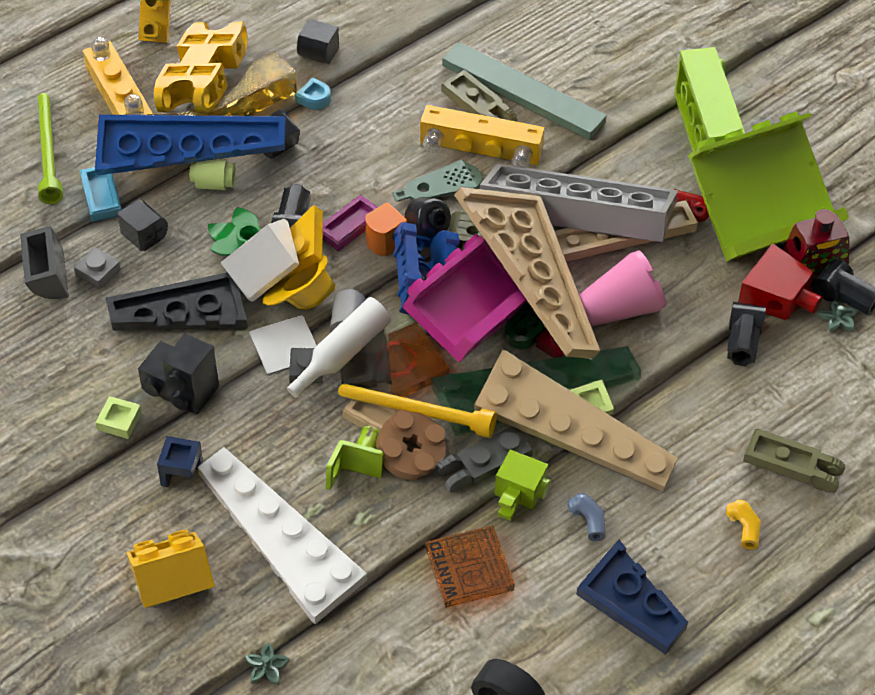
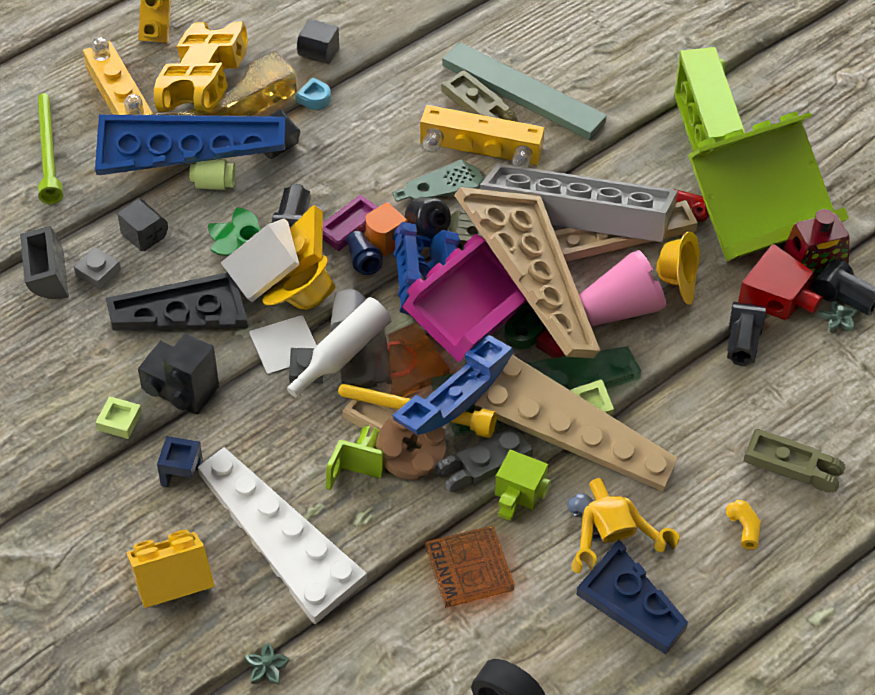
(100, 194): medium azure tile -> none
(364, 255): none -> dark blue cone
(460, 391): none -> blue slope
(614, 520): none -> yellow piece
(680, 264): none -> yellow piece

